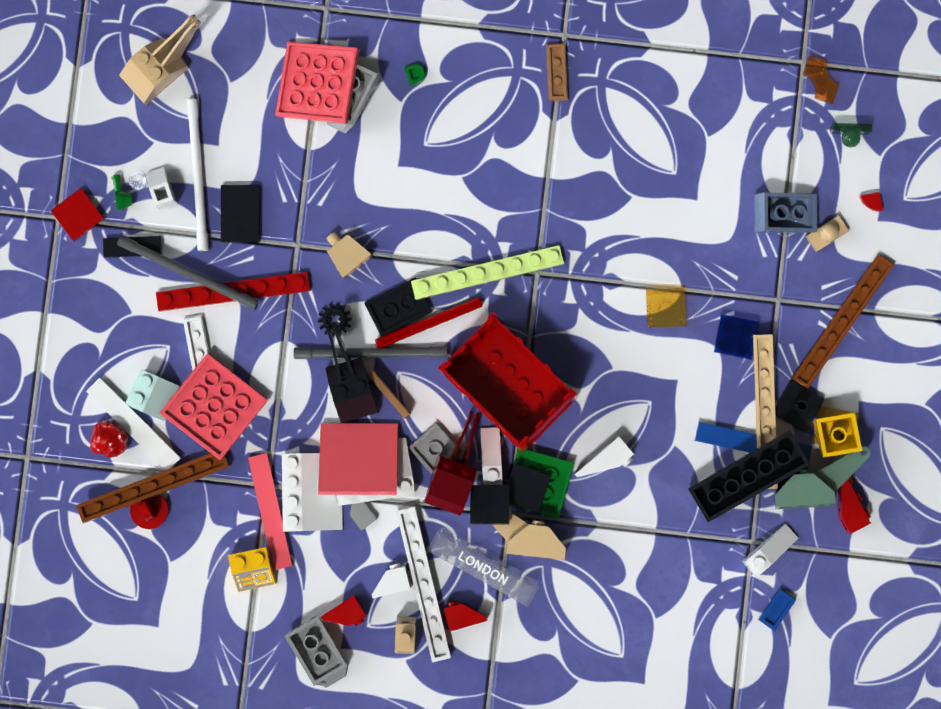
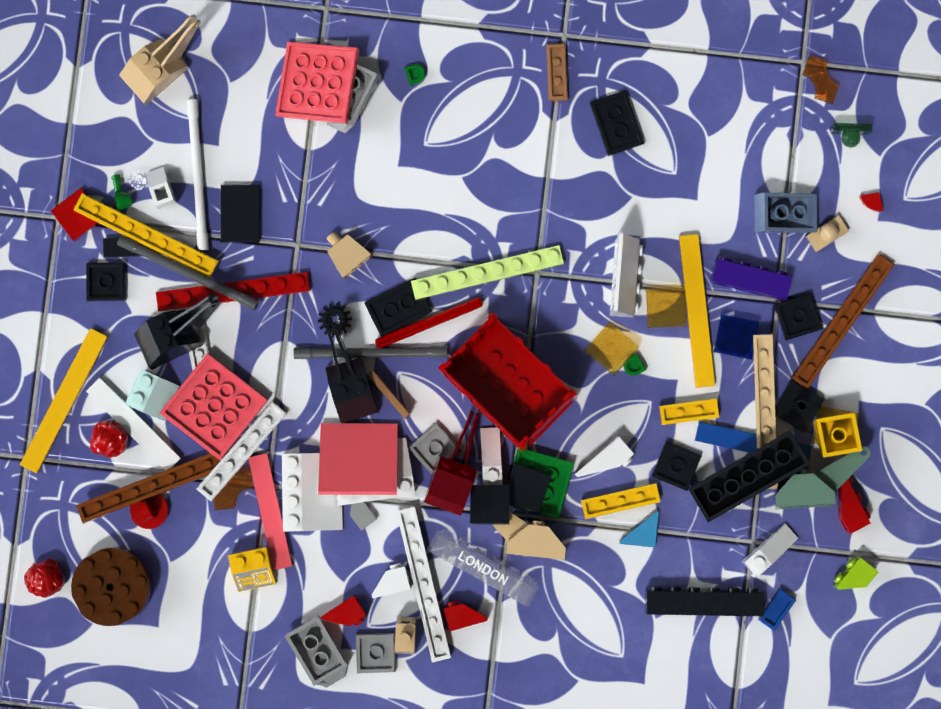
(44, 578): none -> red hair
(64, 401): none -> yellow tile
(93, 589): none -> reddish brown piece
(106, 281): none -> black tile
(146, 235): none -> yellow tile
(174, 332): none -> black slope
(228, 495): none -> clear orange tile
(241, 451): none -> white tile
(375, 653): none -> light grey tile
(612, 349): none -> clear yellow tile
(616, 123): none -> black tile
(620, 501): none -> yellow plate
(625, 276): none -> white slope
(634, 366): none -> green tile
(644, 533): none -> dark azure tile
(676, 466): none -> black tile
(689, 411): none -> yellow plate
(696, 311): none -> yellow tile
(704, 602): none -> black brick
(750, 279): none -> dark purple brick
(798, 316): none -> black tile
(857, 575): none -> lime slope

